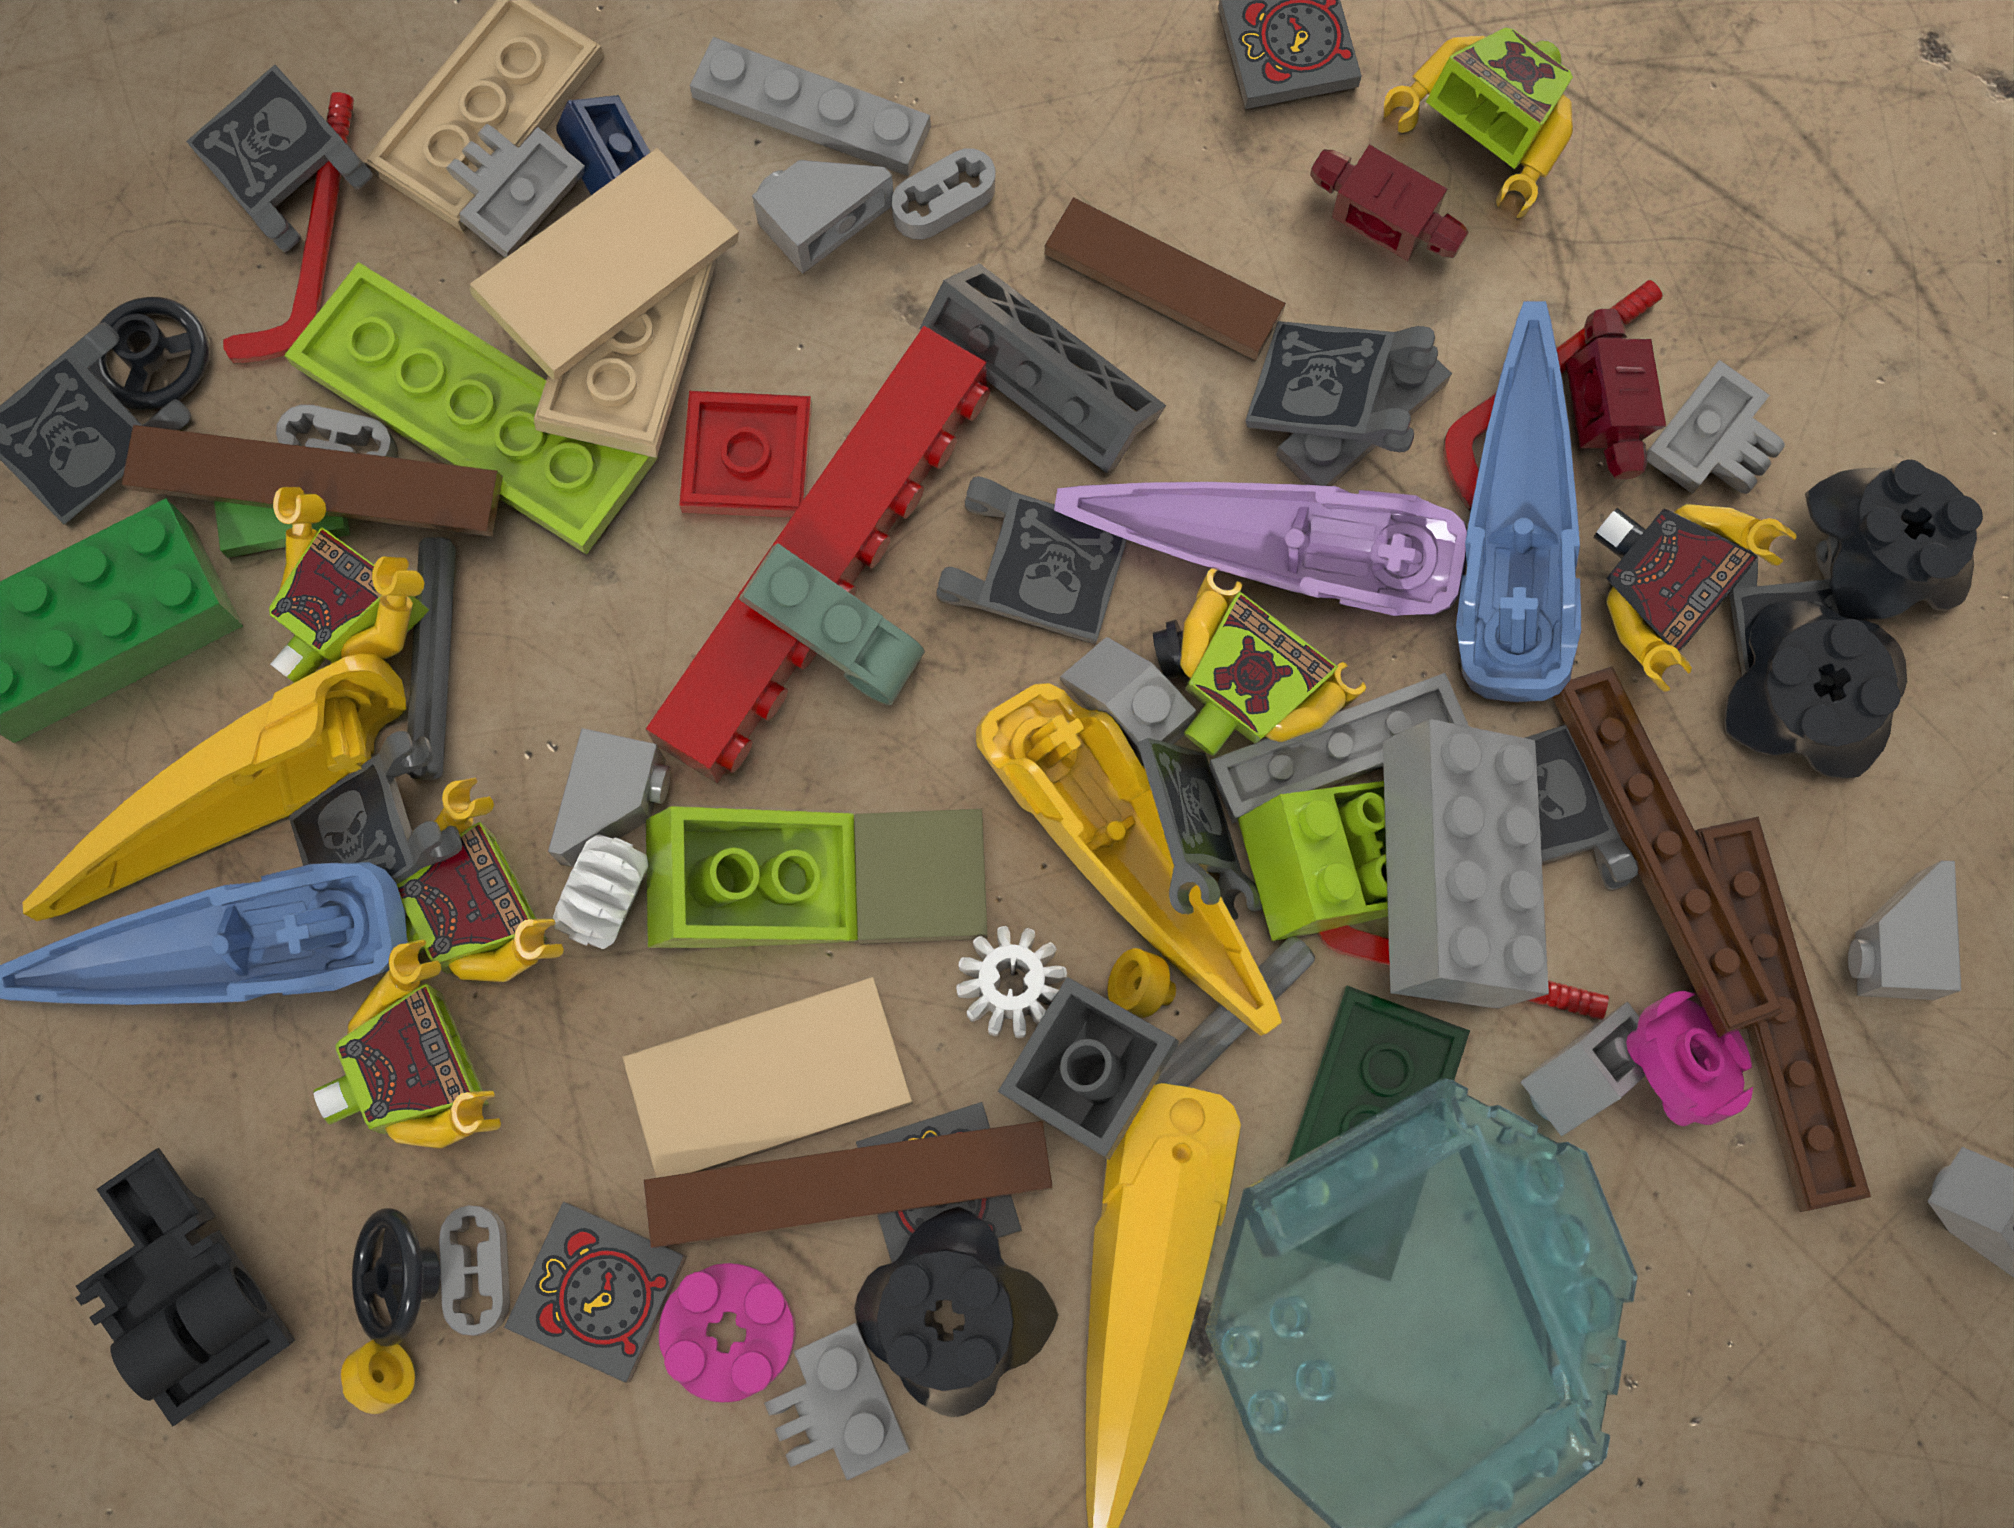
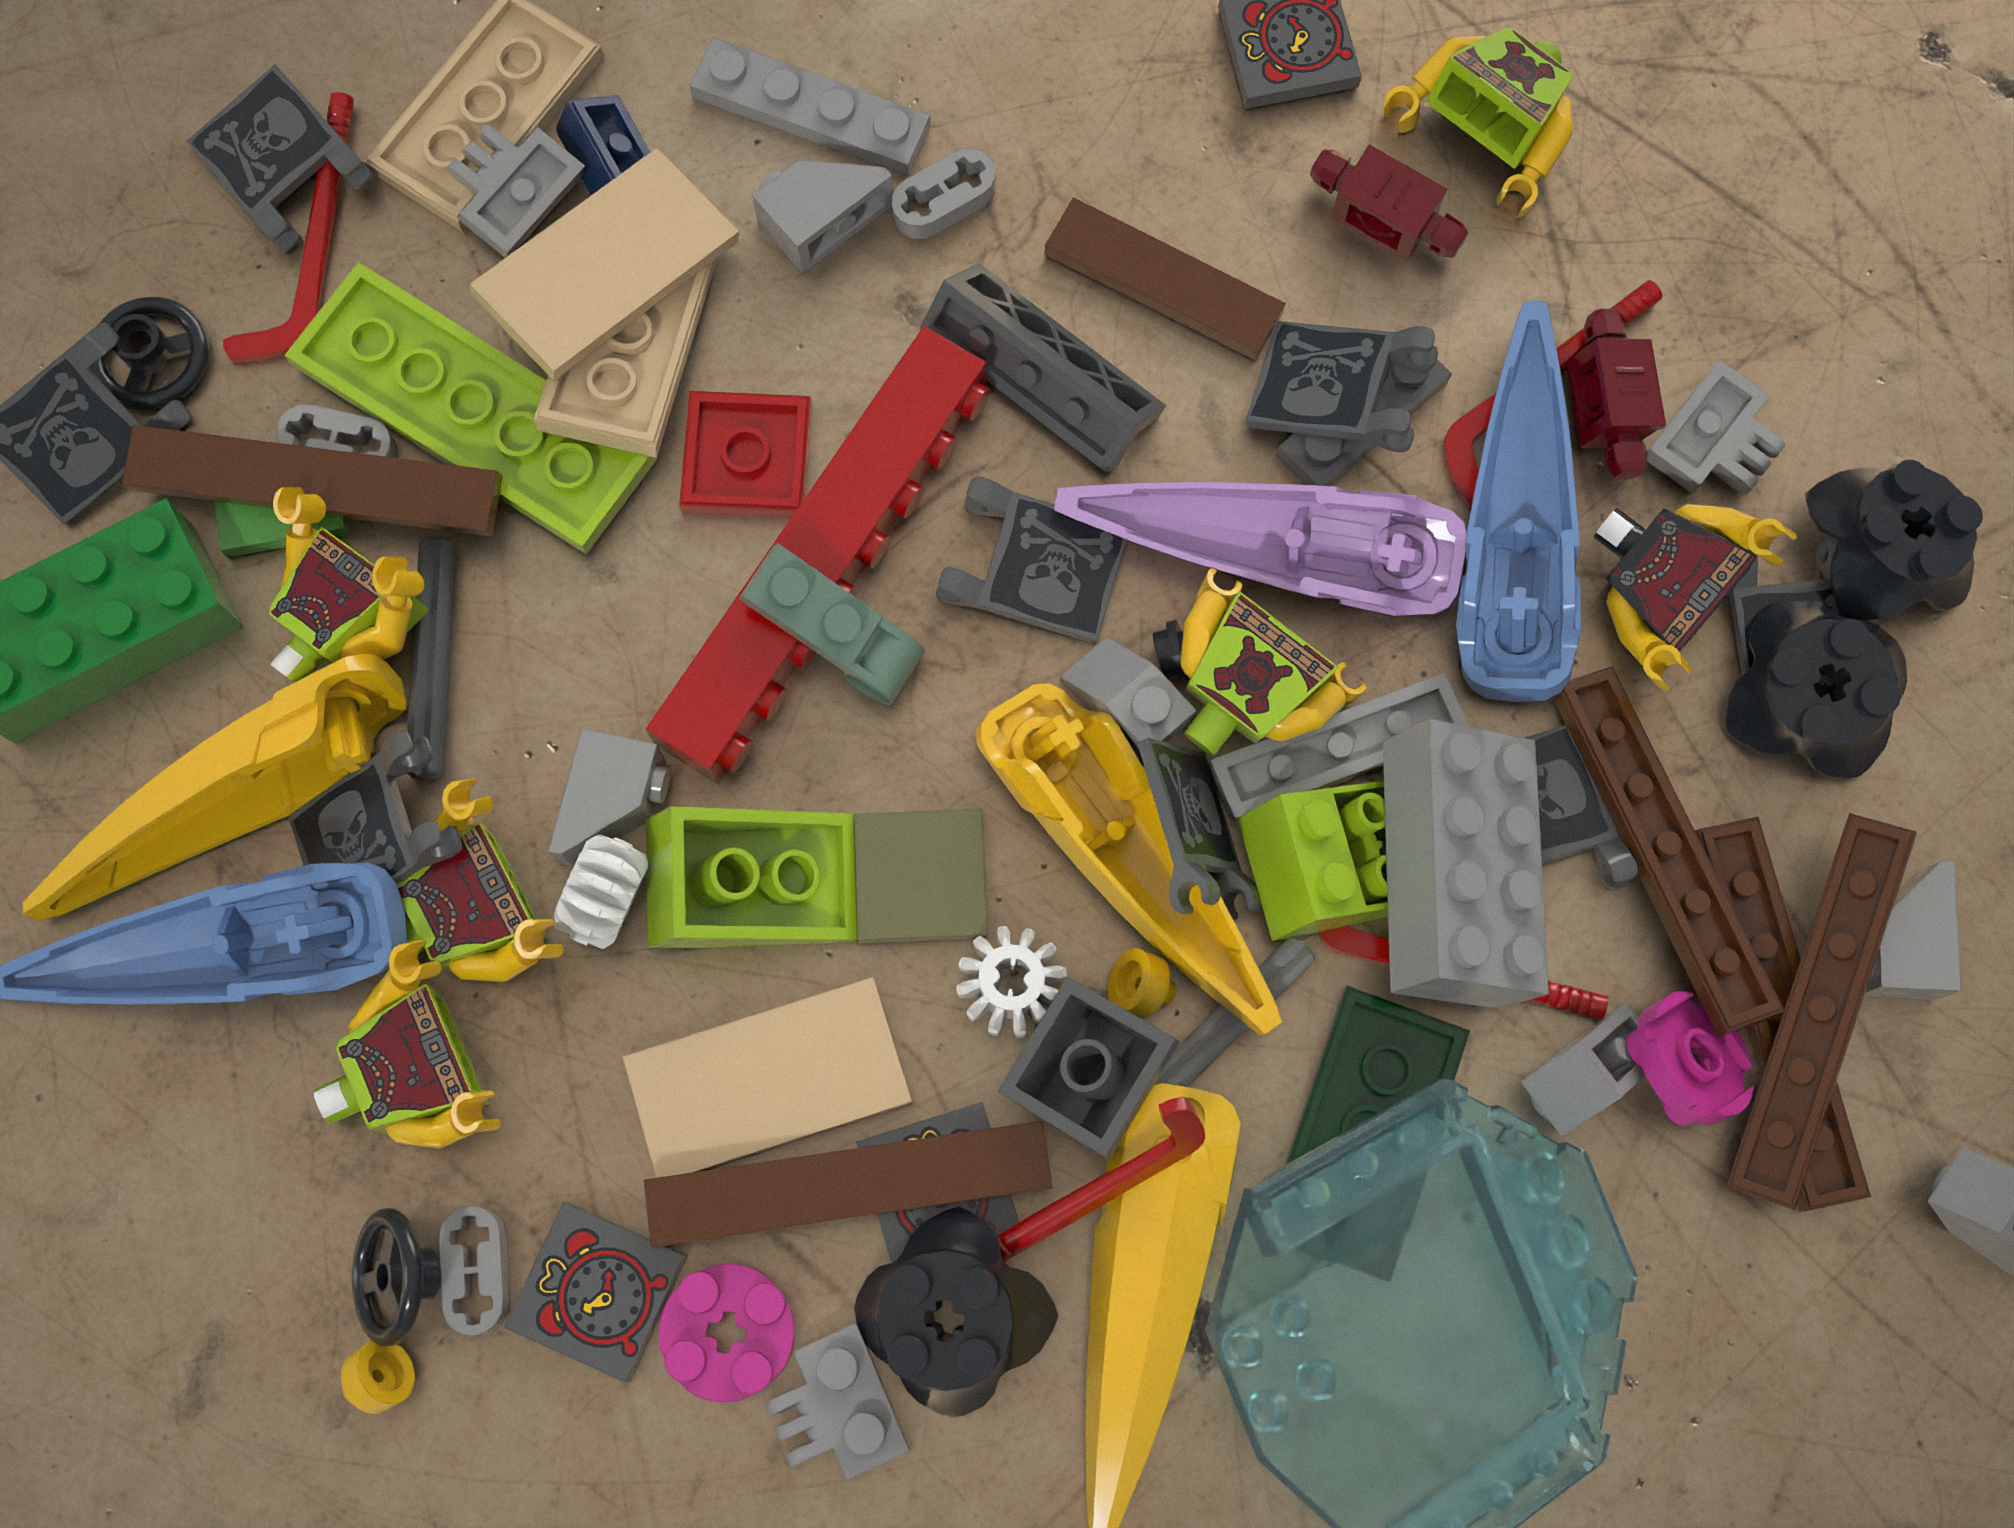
(177, 1303): black plate -> none
(1185, 1138): none -> red piece
(1821, 1011): none -> reddish brown tile

